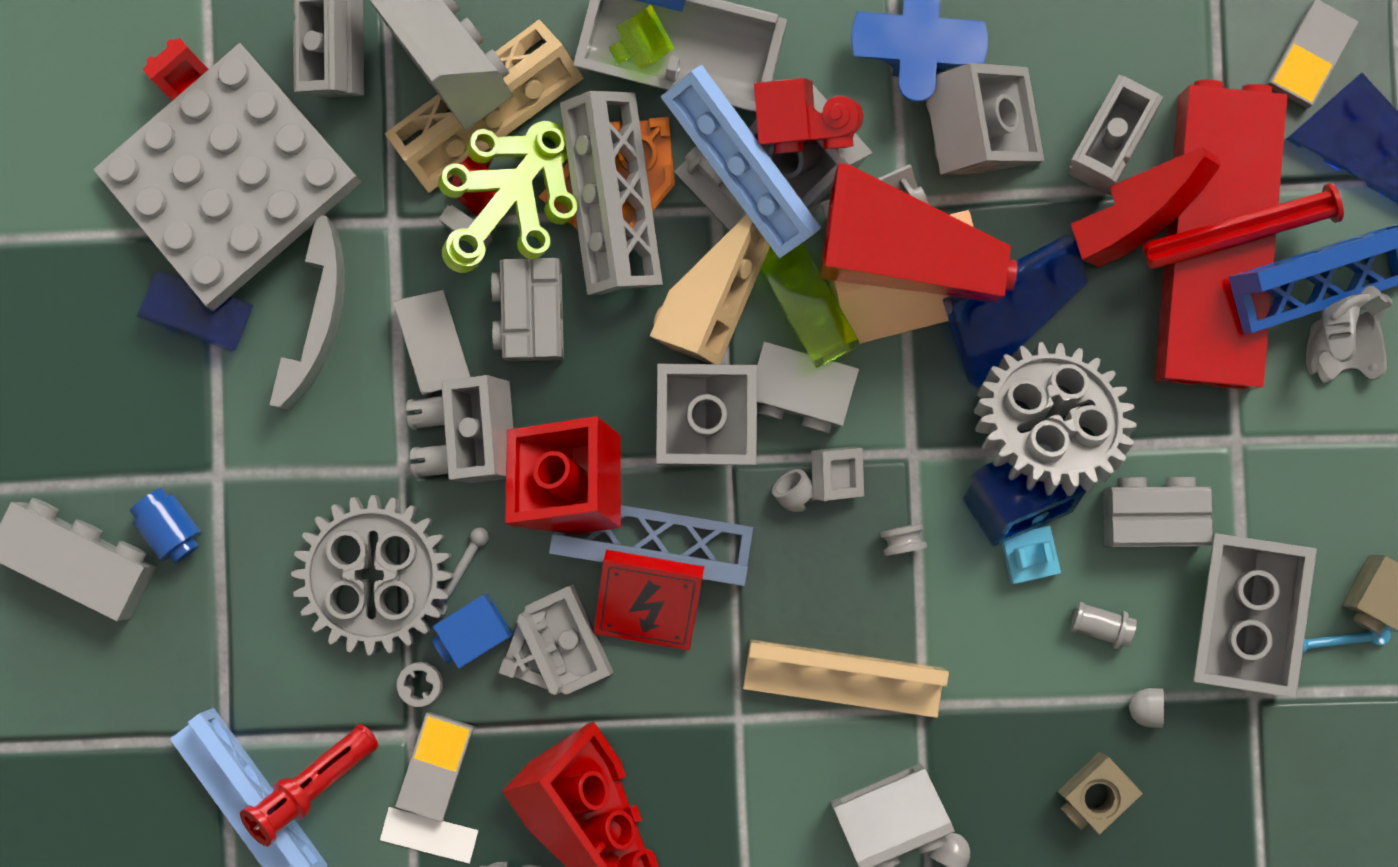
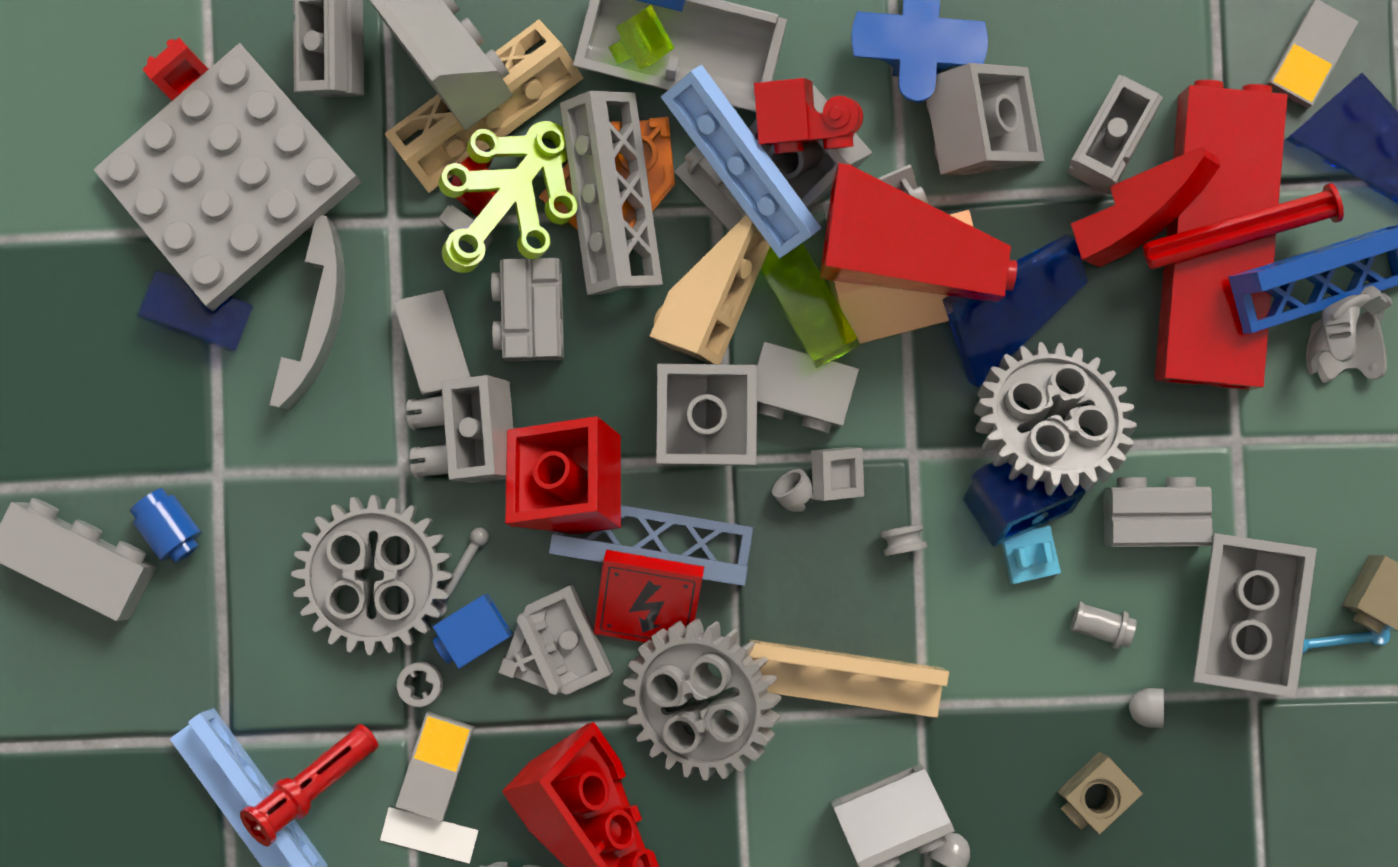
(716, 741): none -> light grey gear

